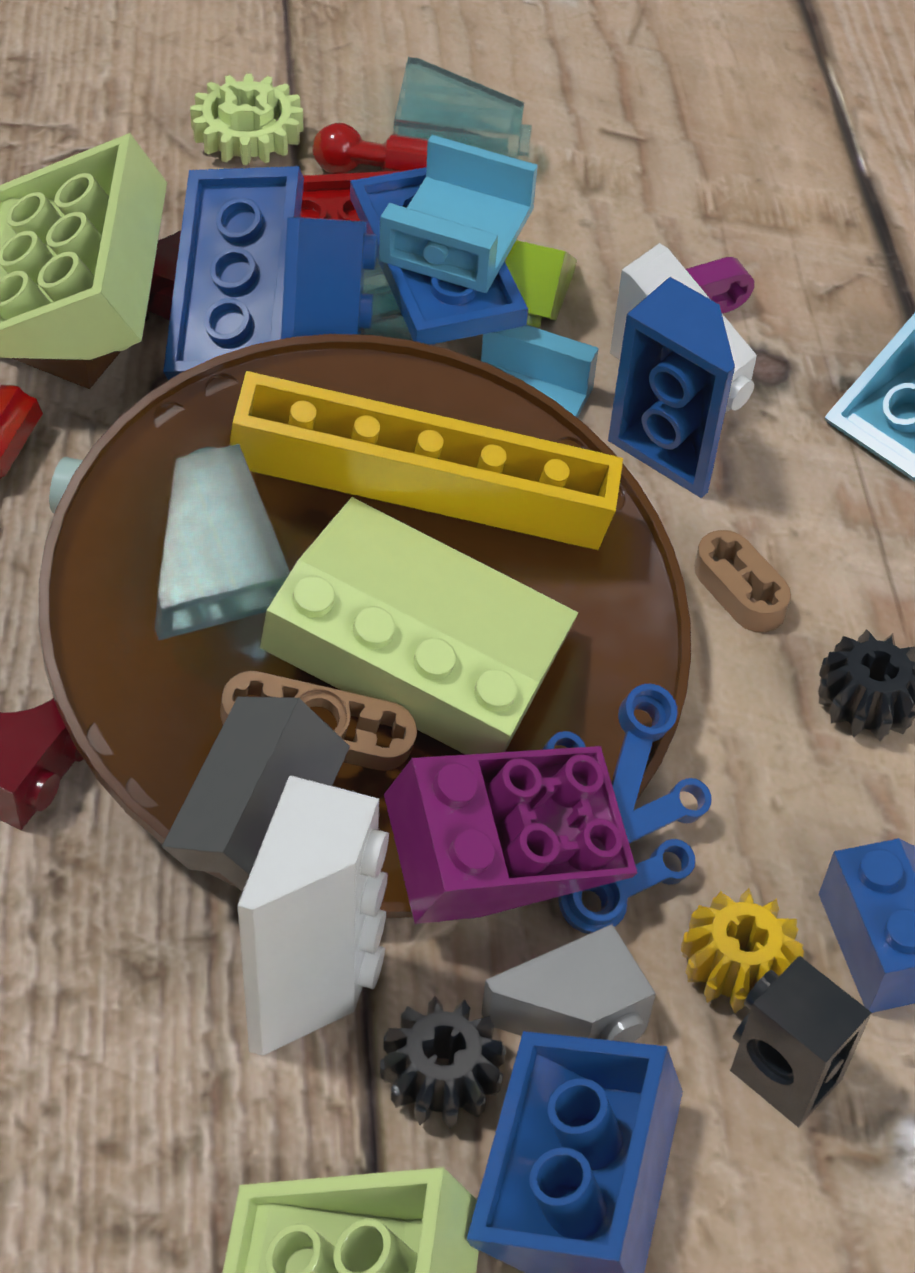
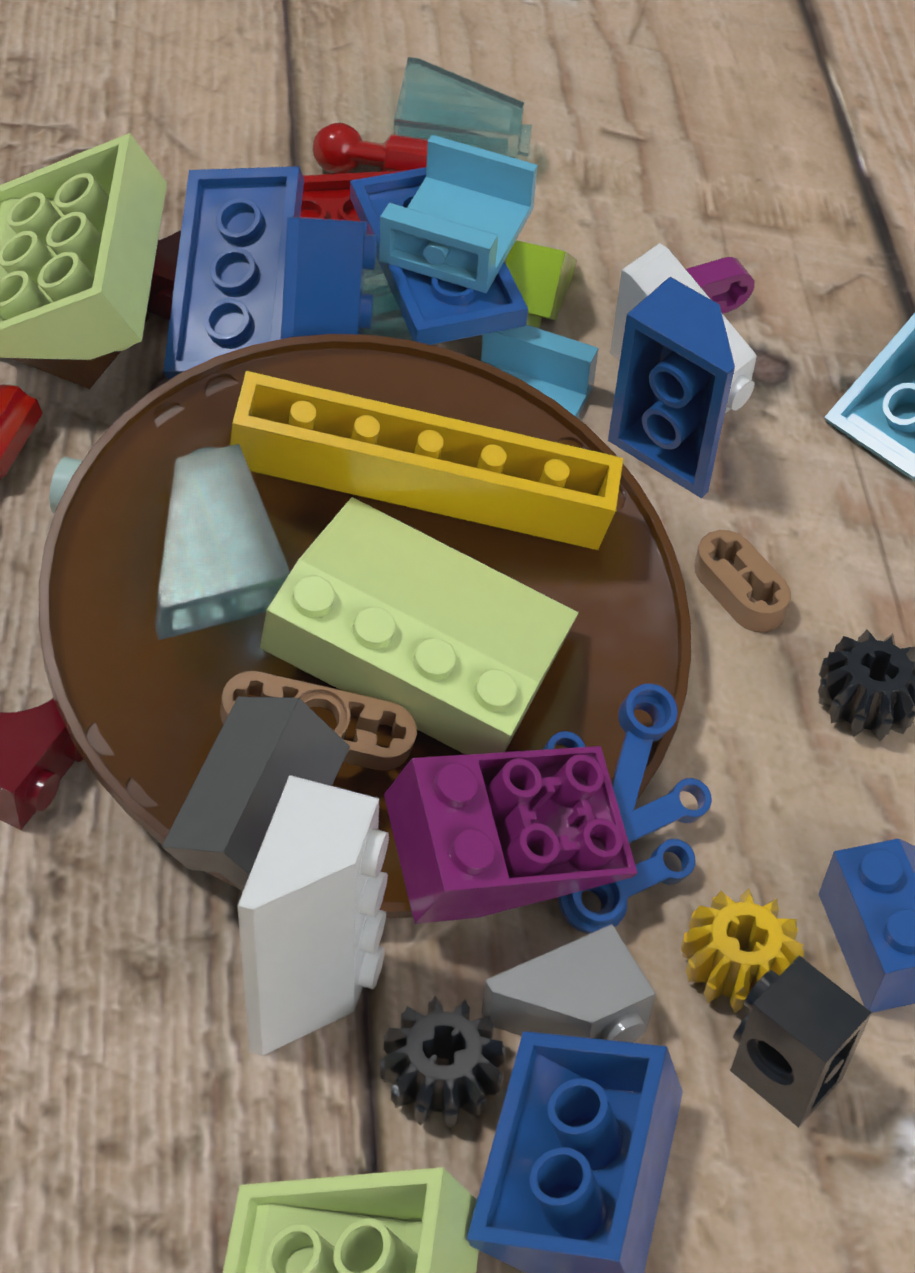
(246, 119): yellowish green gear -> none

